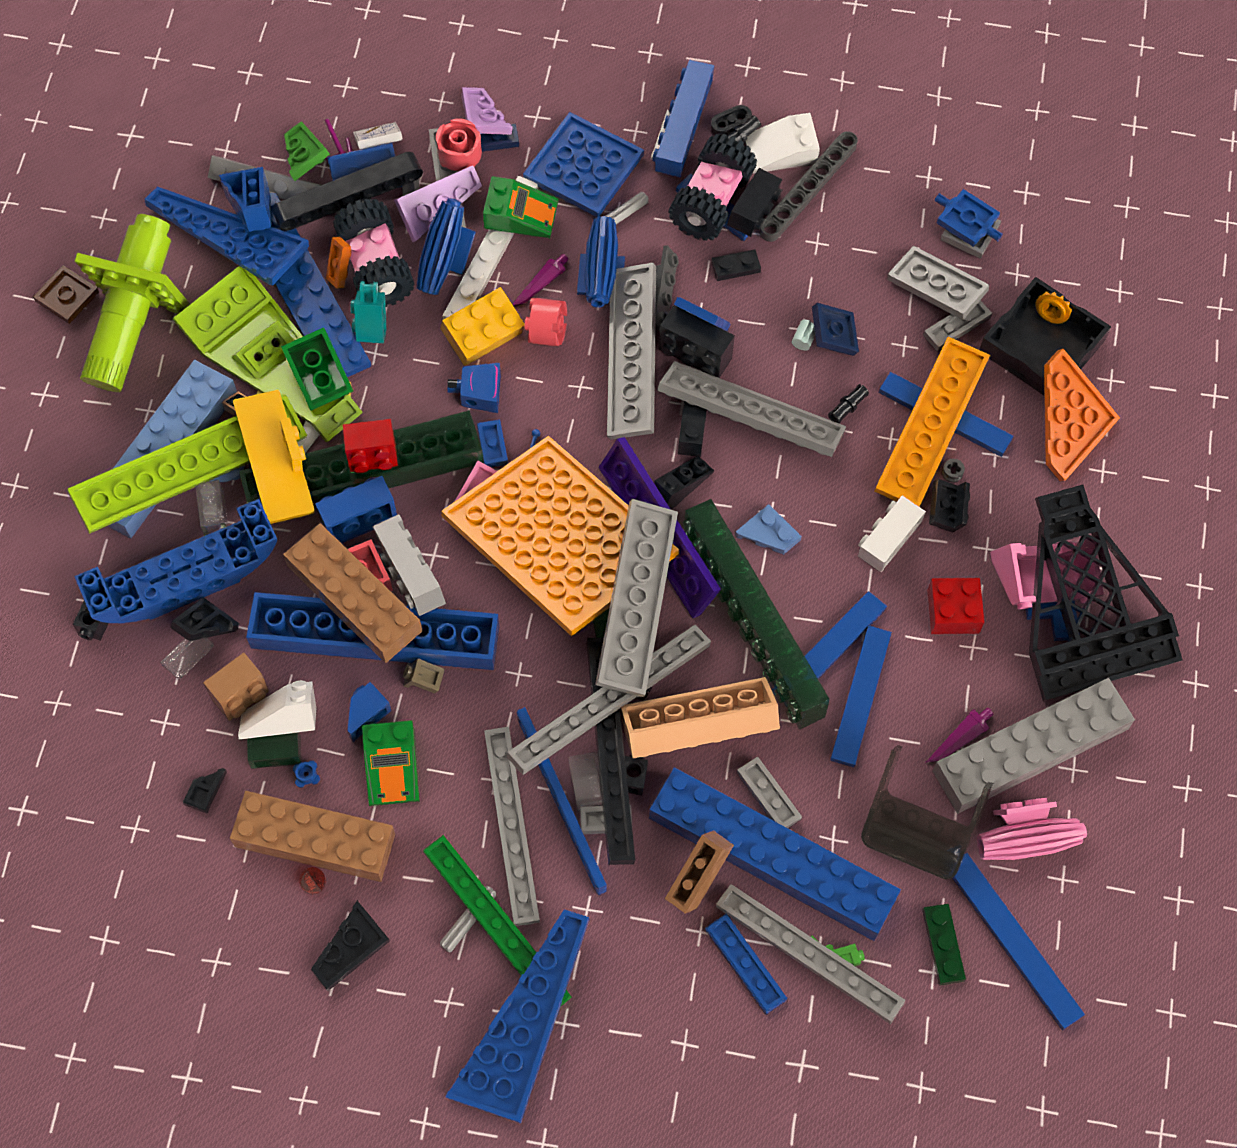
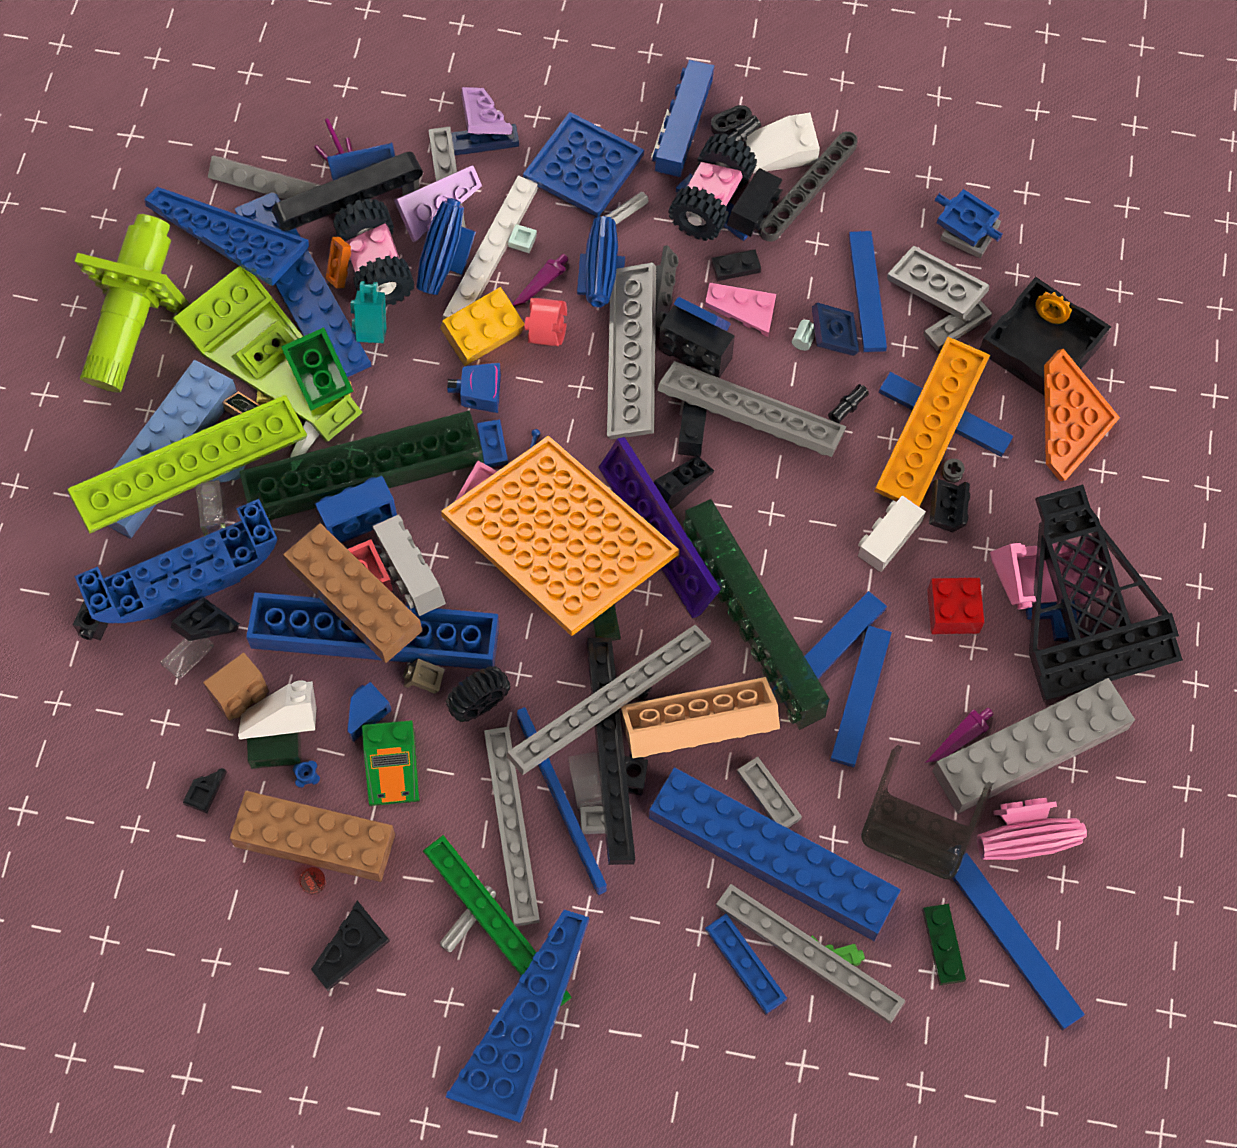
(66, 294): reddish brown plate -> none
(249, 197): blue wedge -> none
(274, 456): yellow bracket -> none
(304, 150): bright green wing -> none
(370, 445): red brick -> none
(377, 135): white tile -> none
(458, 145): coral brick -> none
(478, 694): none -> black gear
(519, 208): green slope -> none
(522, 238): none -> light aqua plate
(636, 598): light grey plate -> none
(699, 871): medium nougat brick -> none
(745, 305): none -> bright pink wing
(770, 531): medium blue wing -> none
(867, 291): none -> blue tile

